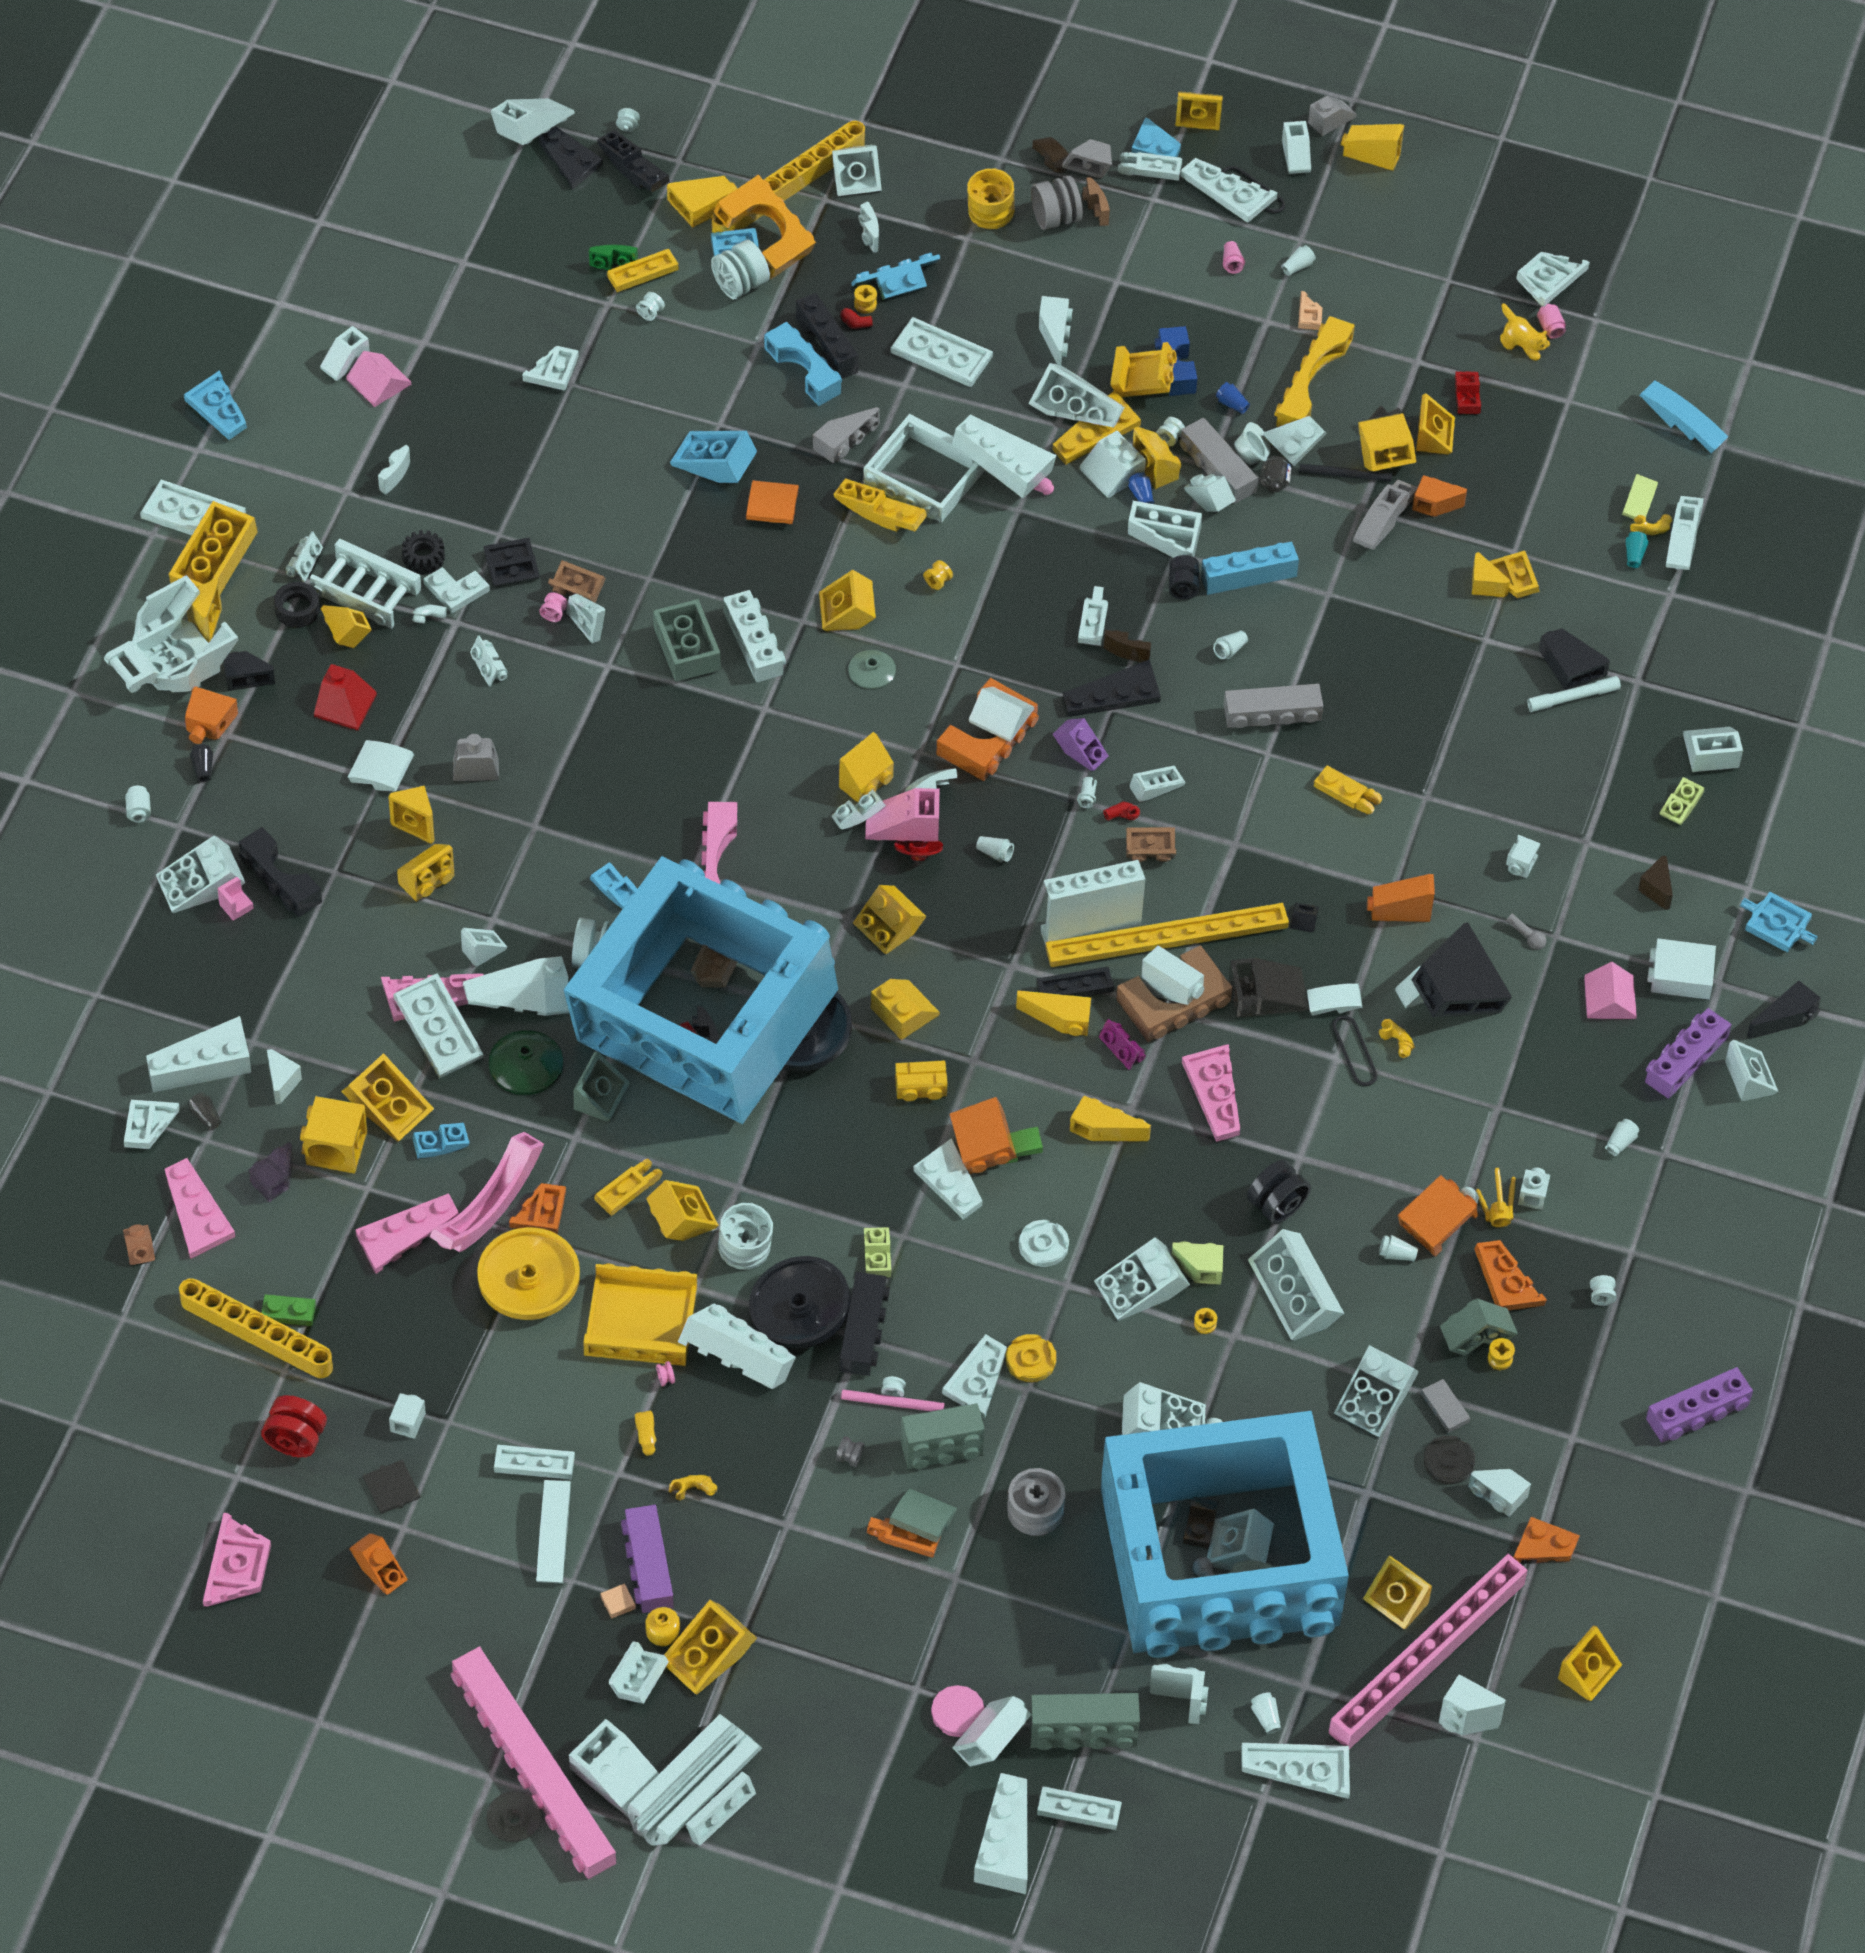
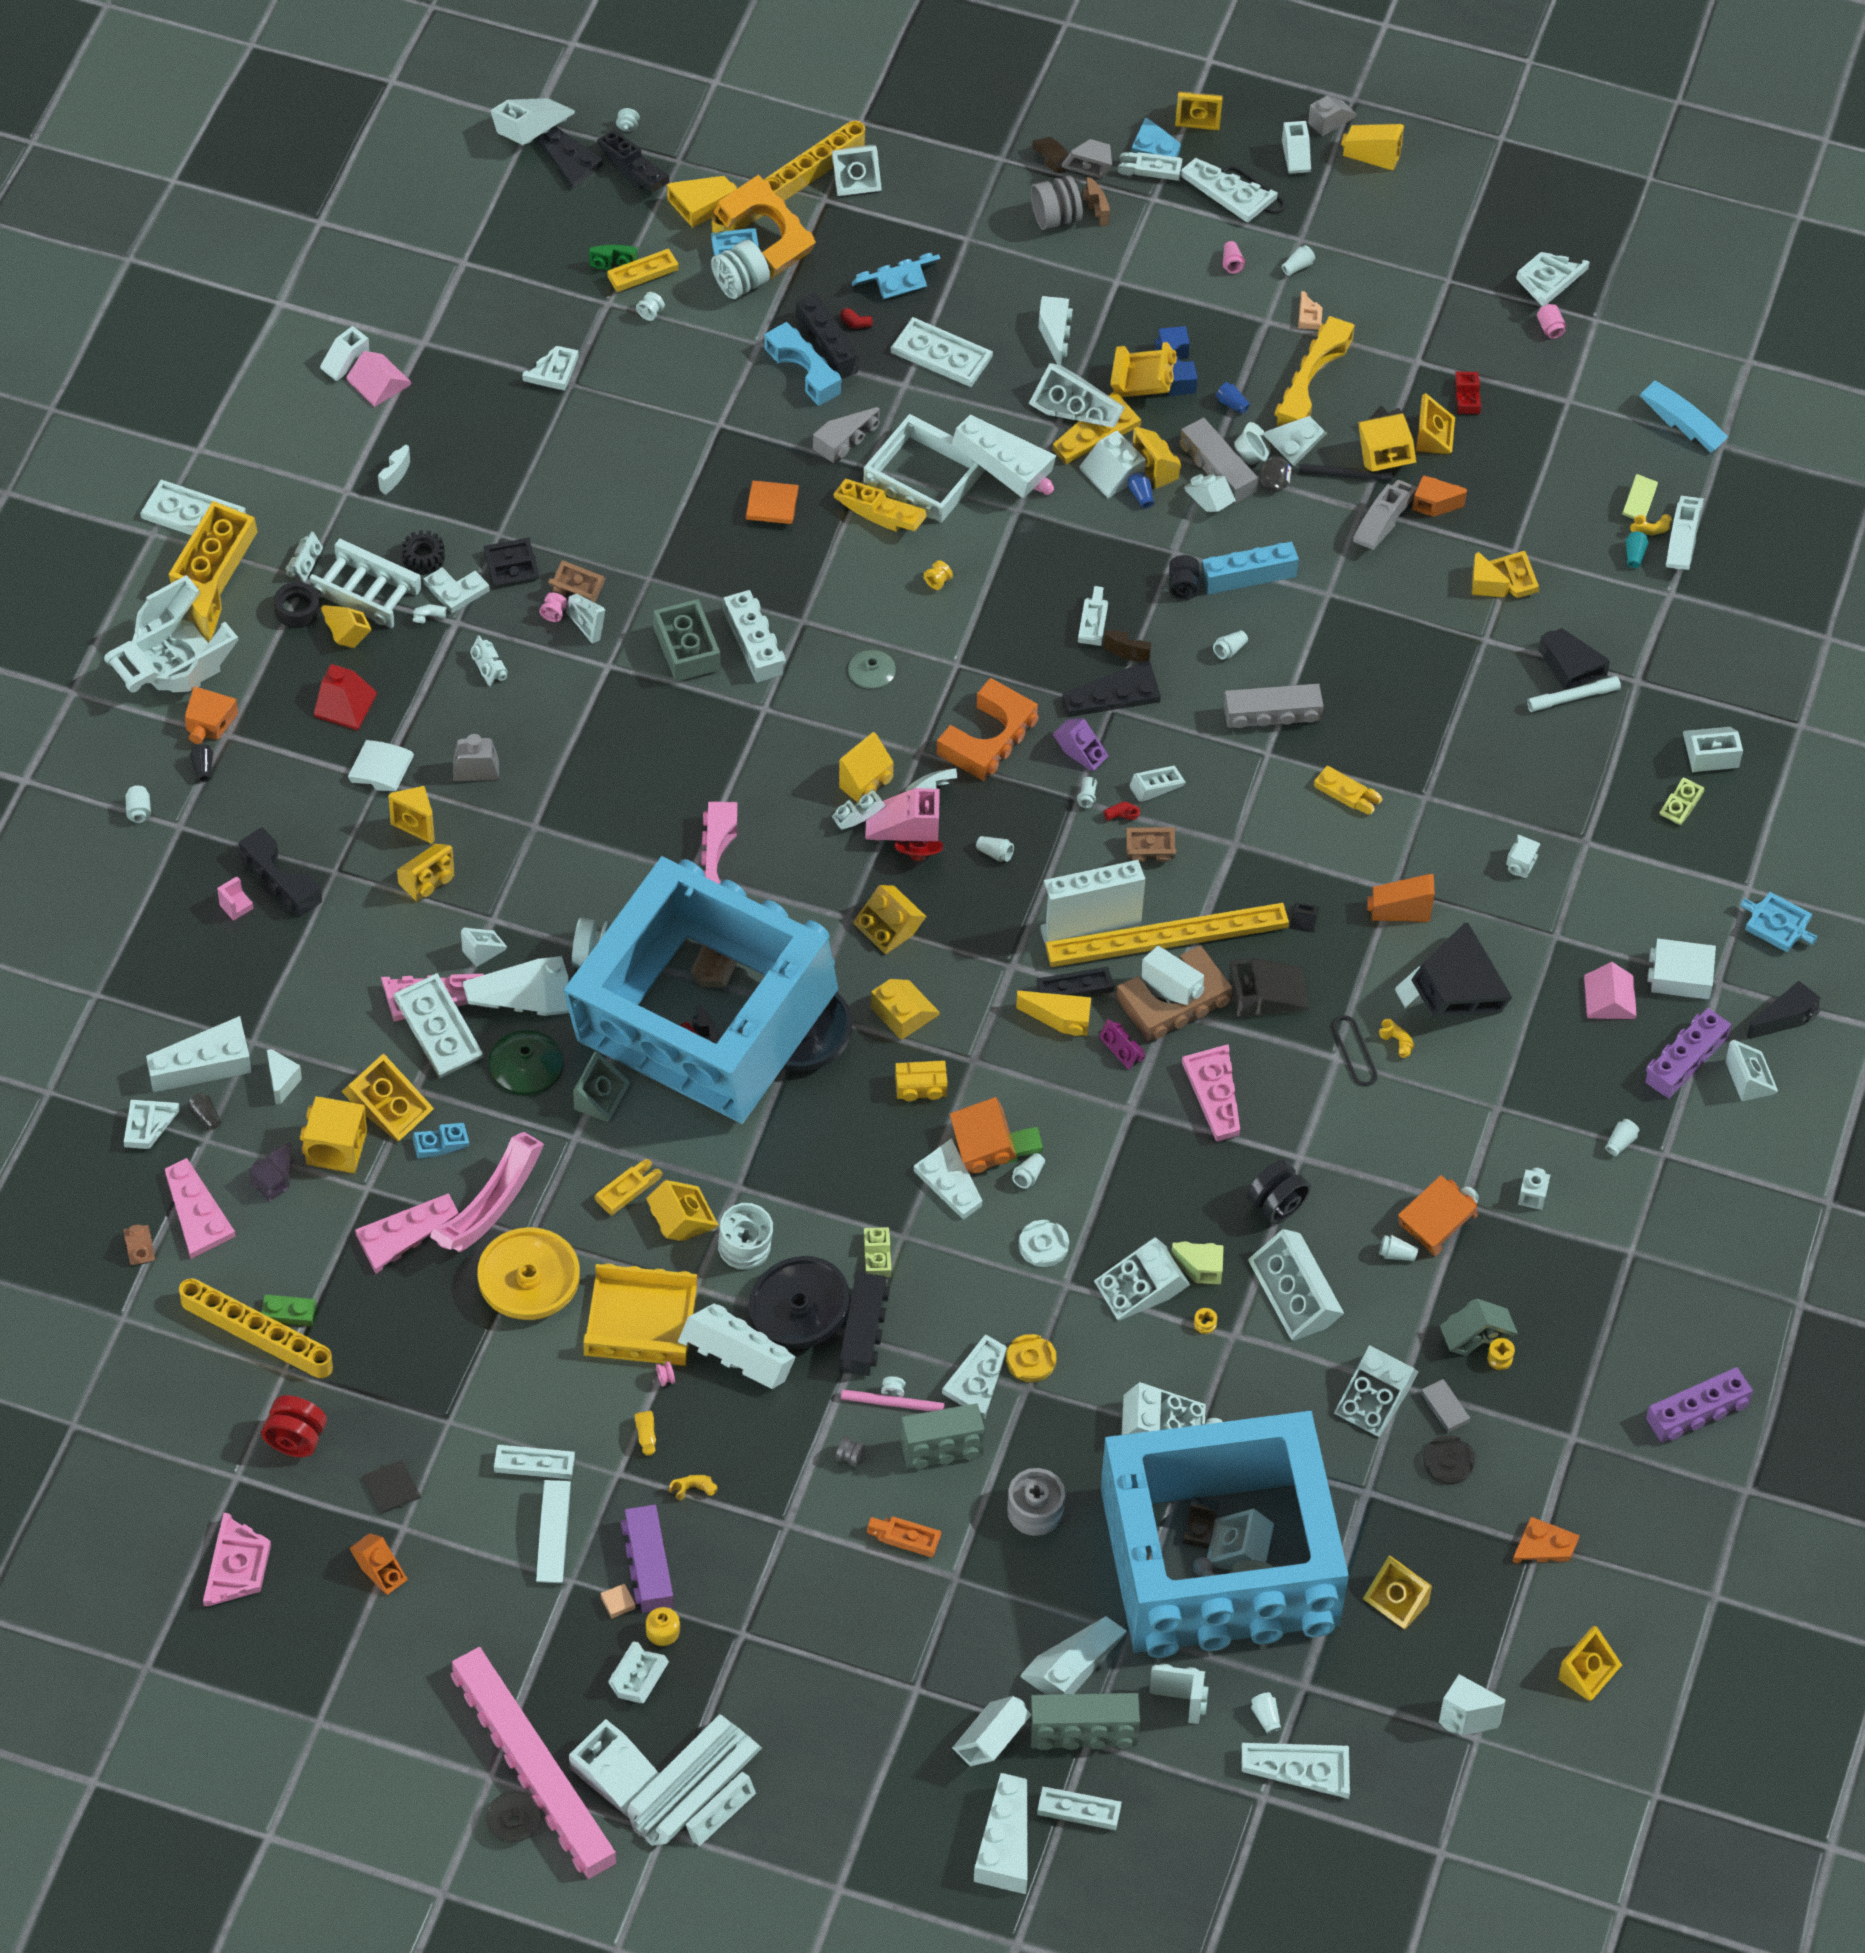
(198, 875): light aqua slope -> none
(217, 406): medium azure wing -> none
(247, 671): black slope -> none
(407, 1415): light aqua brick -> none
(542, 1209): orange wing -> none
(613, 885): medium azure slope -> none
(708, 1647): yellow slope -> none
(715, 455): medium azure slope -> none
(847, 603): yellow slope -> none
(865, 299): yellow wheel -> none
(870, 226): light aqua slope -> none
(922, 1515): sand green slope -> none
(956, 1709): bright pink tile -> none
(991, 198): yellow wheel -> none
(1000, 713): light aqua slope -> none
(1028, 1171): none -> light aqua cone
(1074, 1659): none -> light aqua wedge
(1103, 1123): yellow slope -> none
(1165, 528): light aqua wedge -> none
(1170, 430): light aqua wheel -> none
(1334, 997): light aqua slope -> none
(1427, 1651): bright pink brick -> none
(1499, 1213): yellow plant -> none
(1500, 1488): light aqua slope -> none
(1504, 1278): orange wing -> none
(1520, 333): yellow animal -> none
(1535, 939): light grey bar -> none
(1603, 1290): light aqua wheel -> none
(1656, 883): dark brown slope -> none

